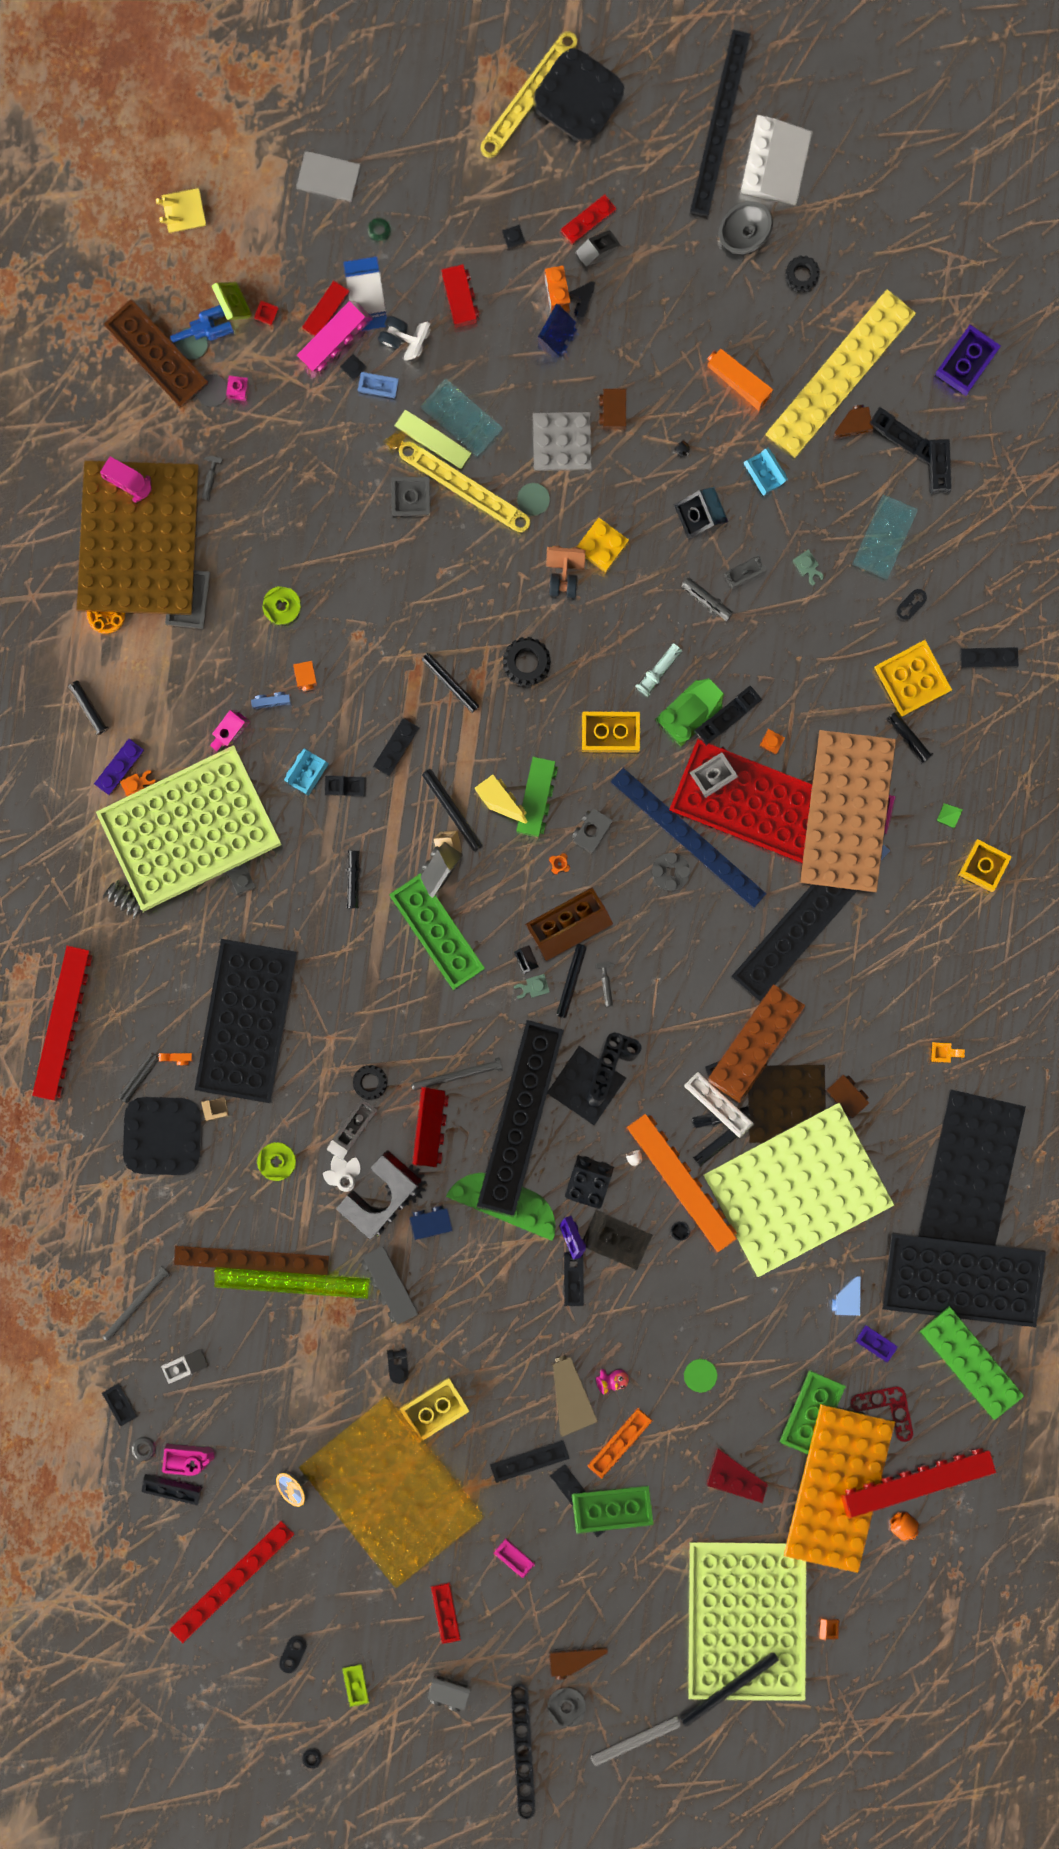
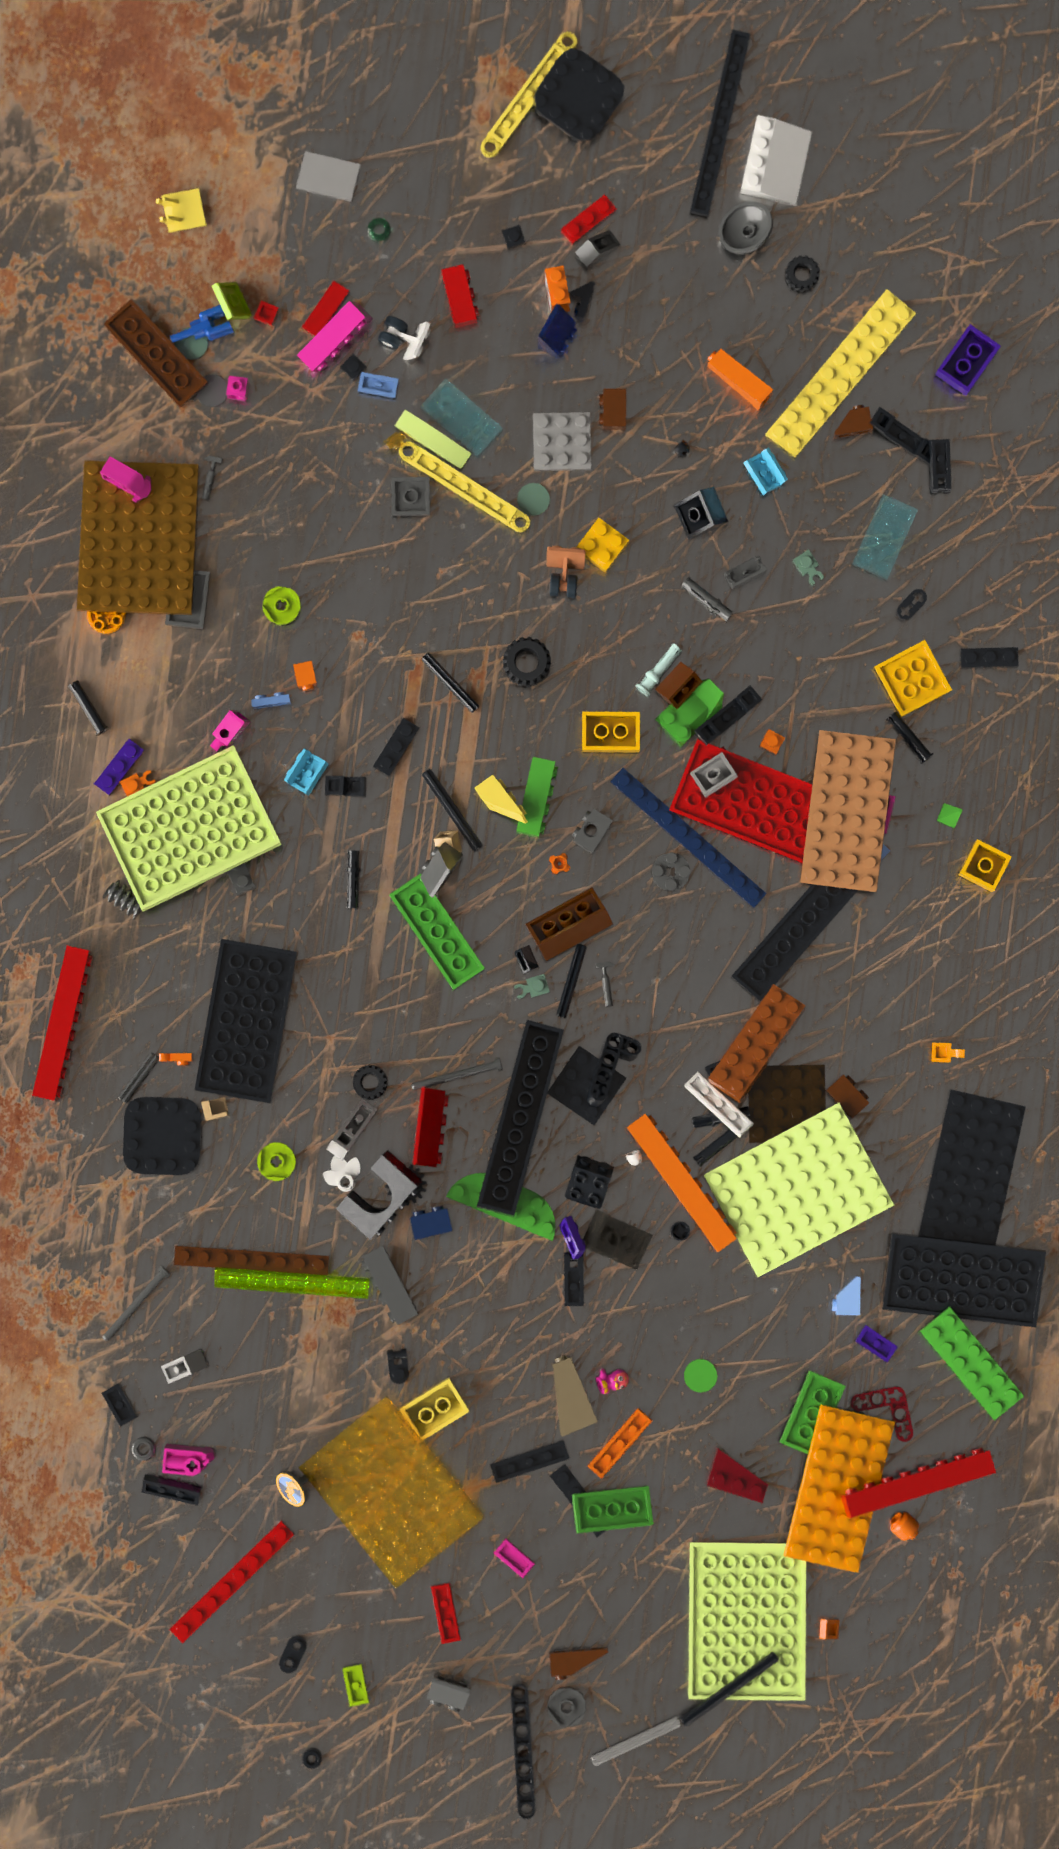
(366, 289): sticker -> none
(678, 685): none -> reddish brown brick

